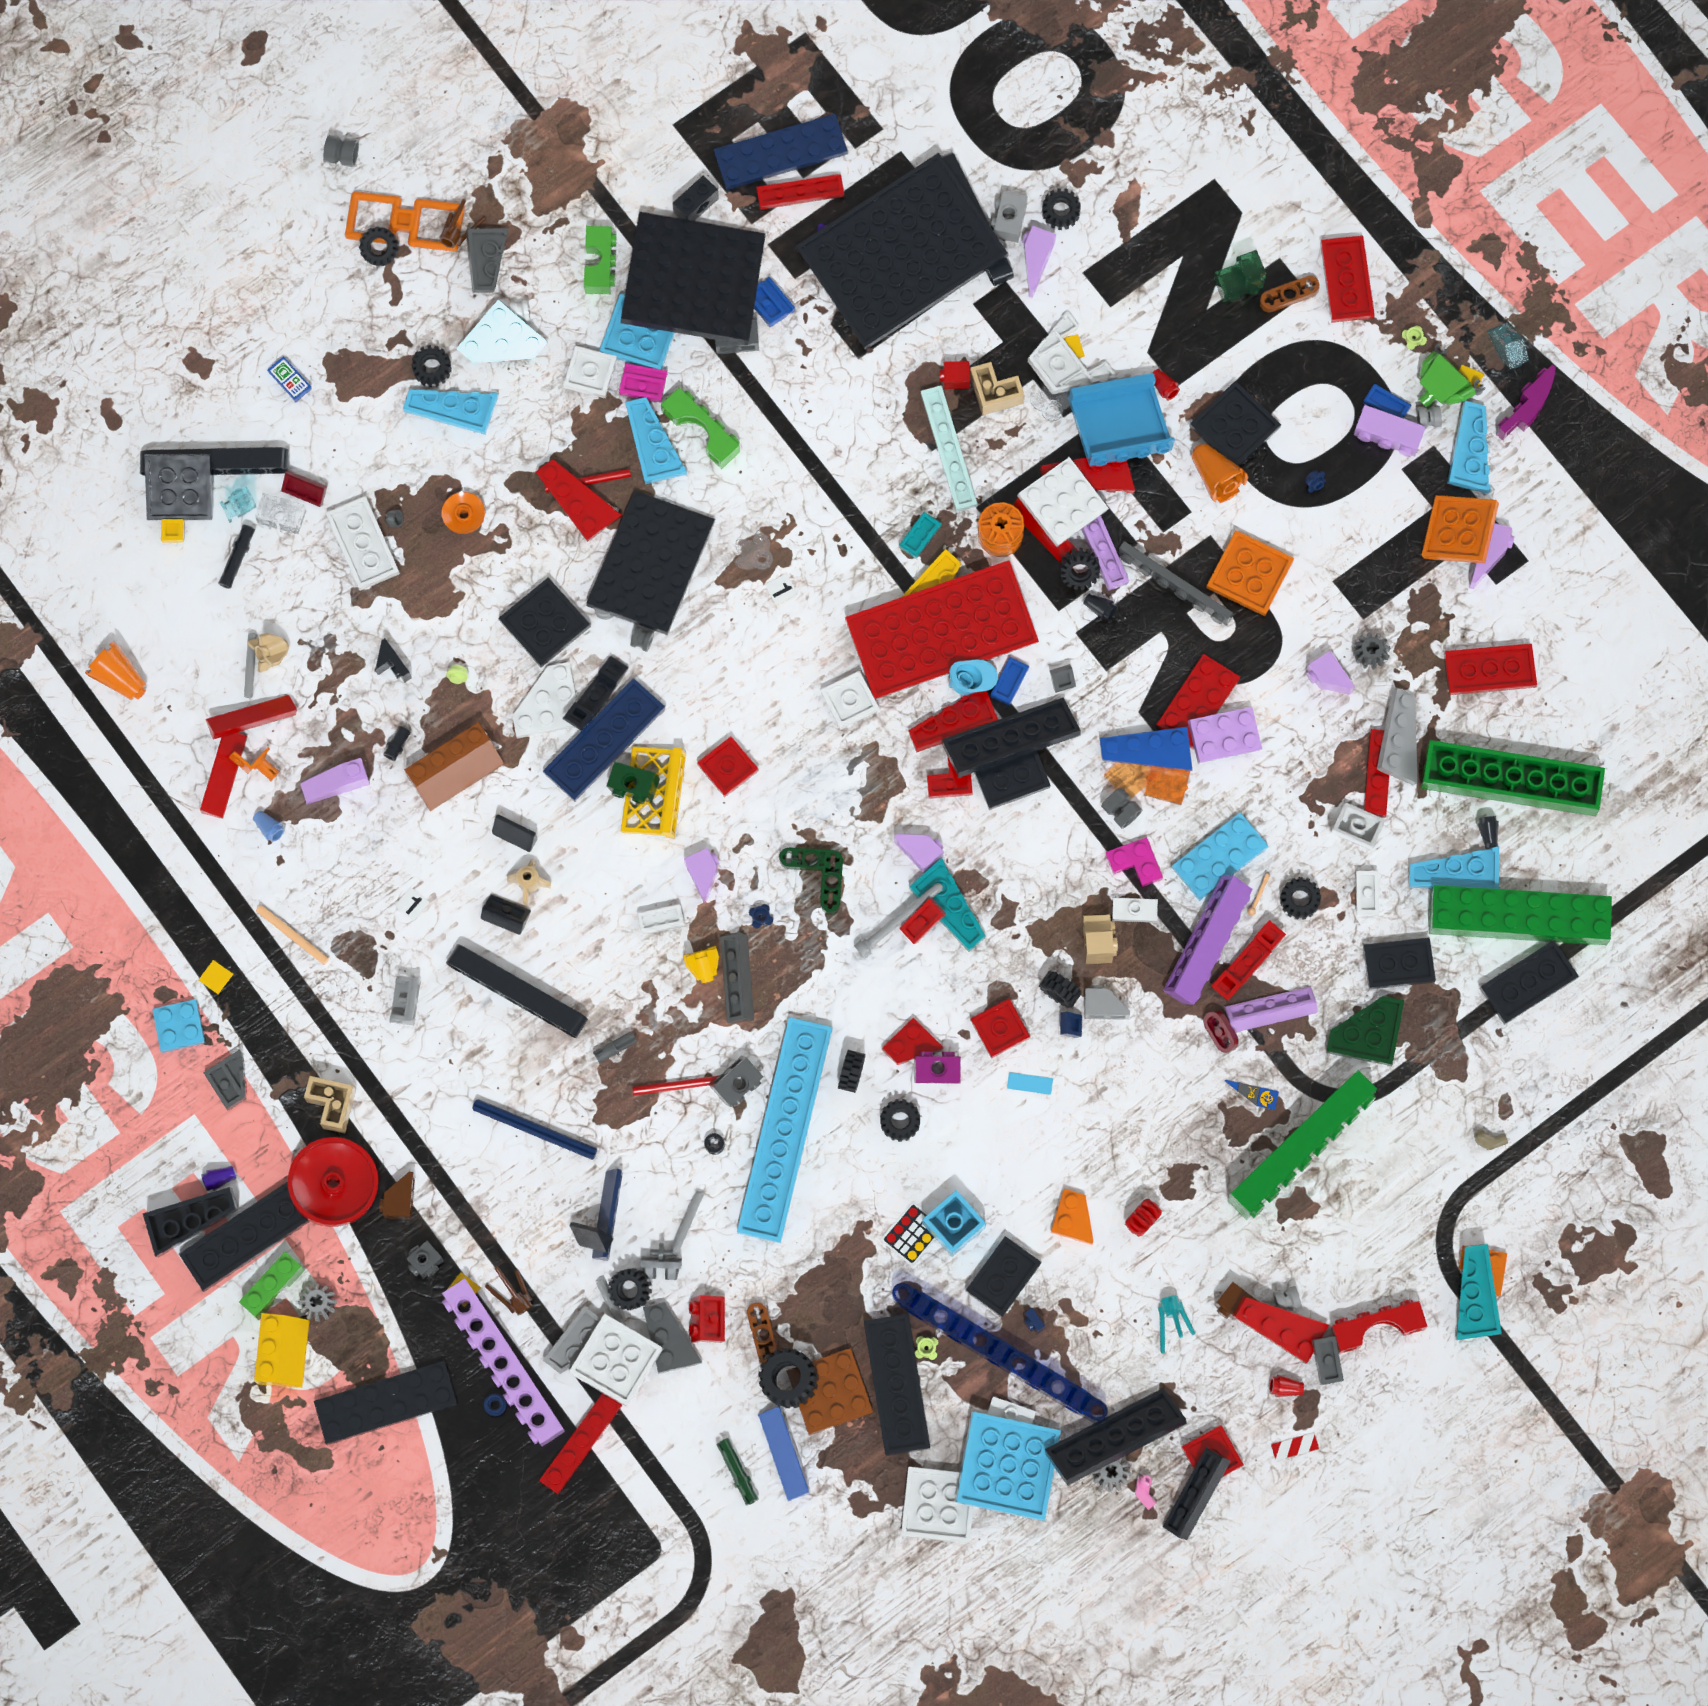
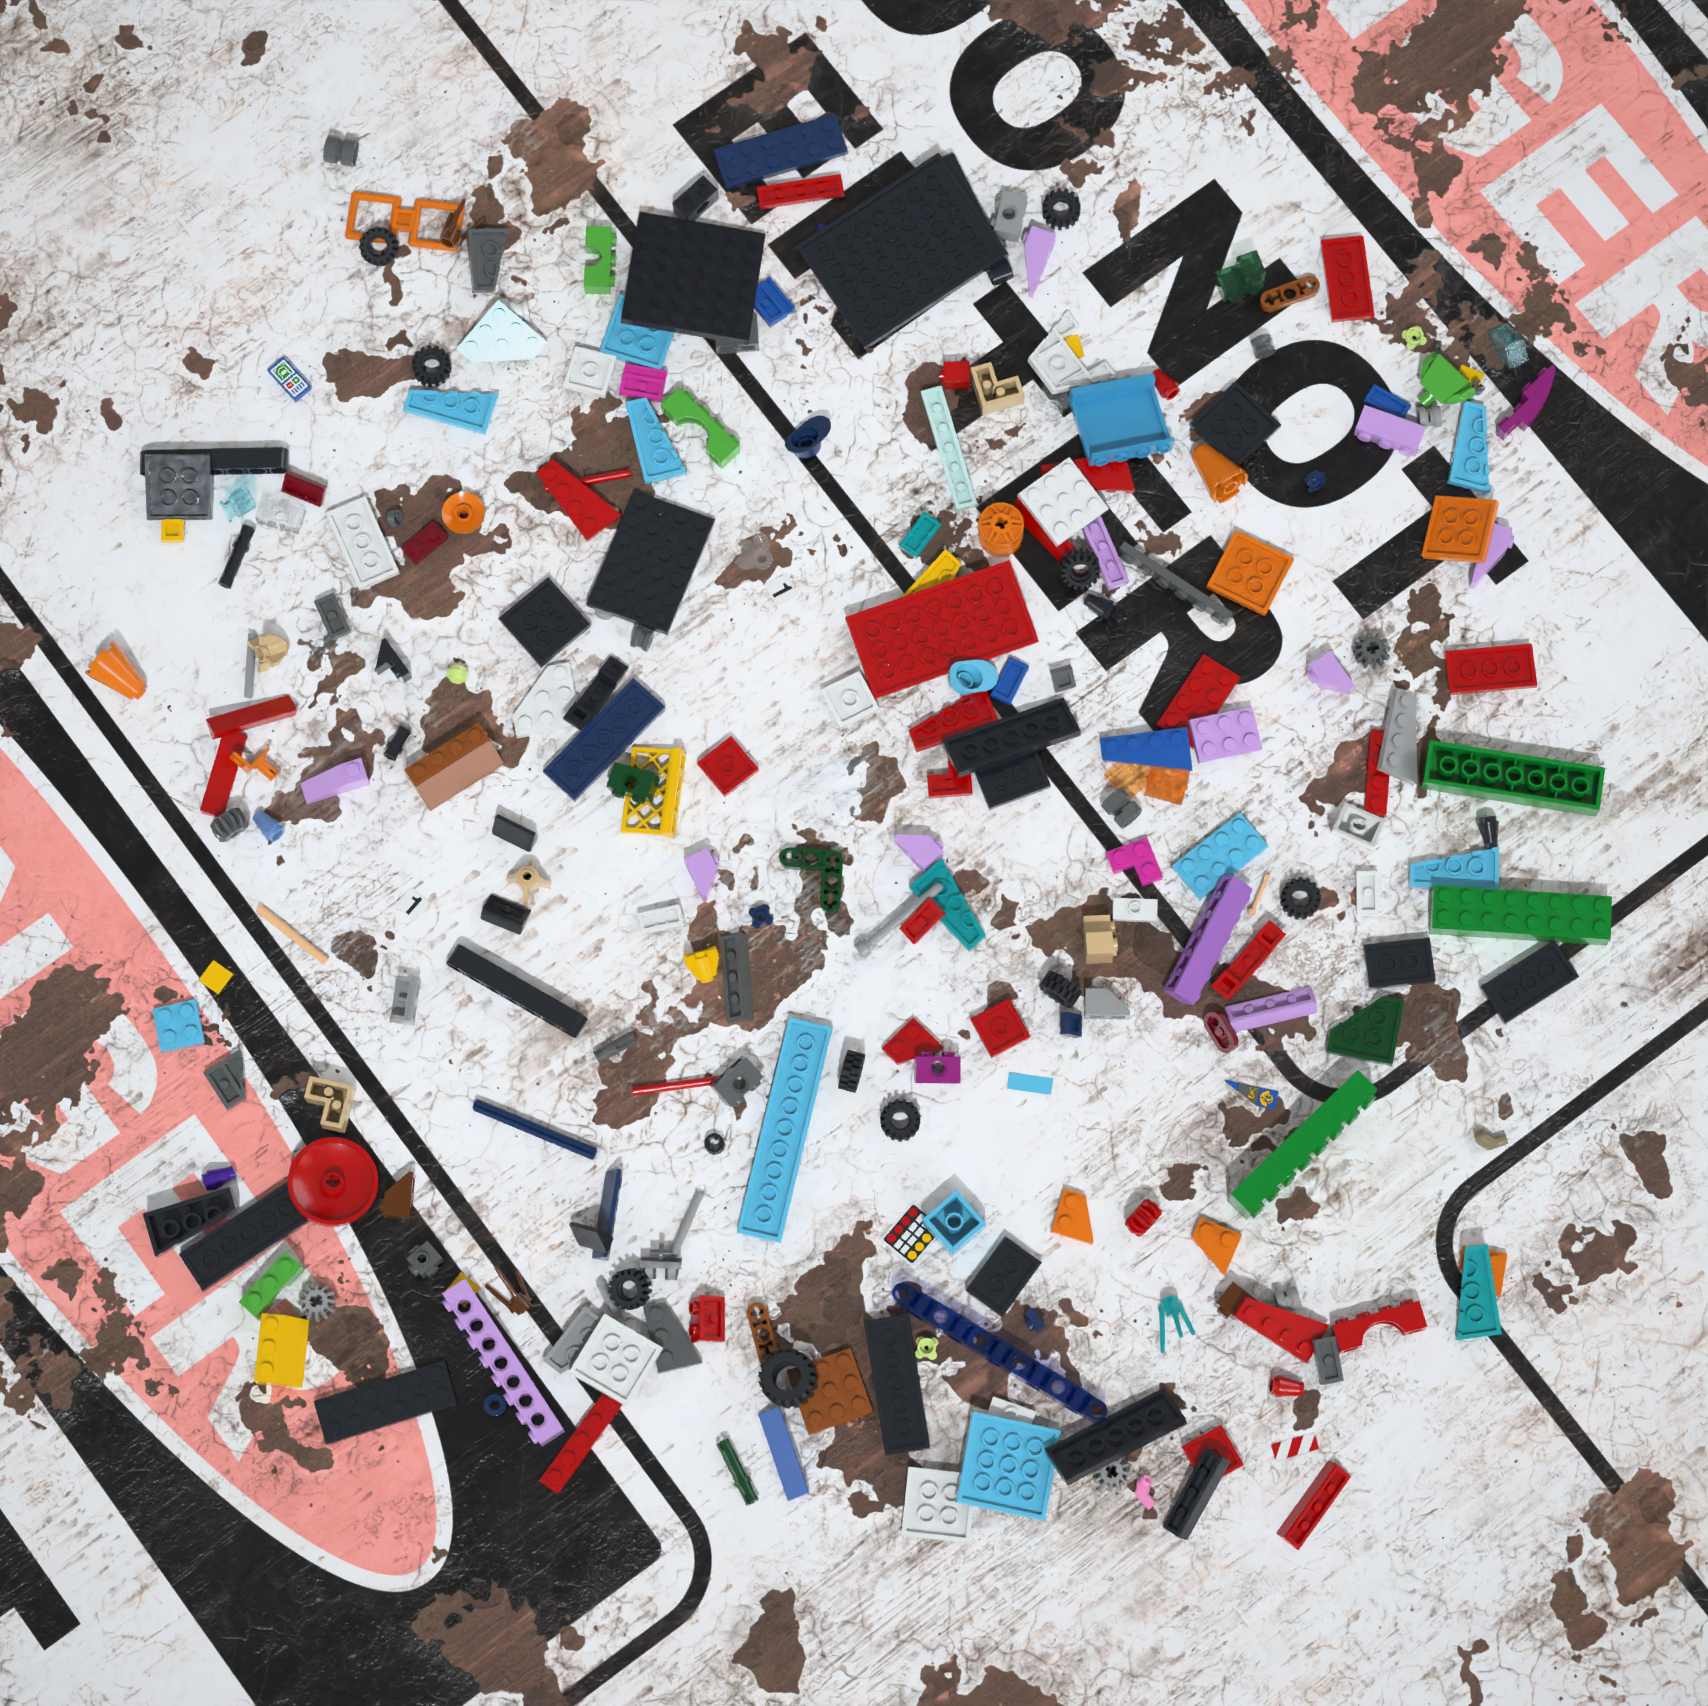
(229, 824): none -> dark grey gear
(332, 616): none -> dark grey plate
(424, 543): none -> dark red plate
(807, 438): none -> dark blue piece
(1216, 1243): none -> orange wing
(1262, 346): none -> dark grey wheel
(1313, 1504): none -> red slope

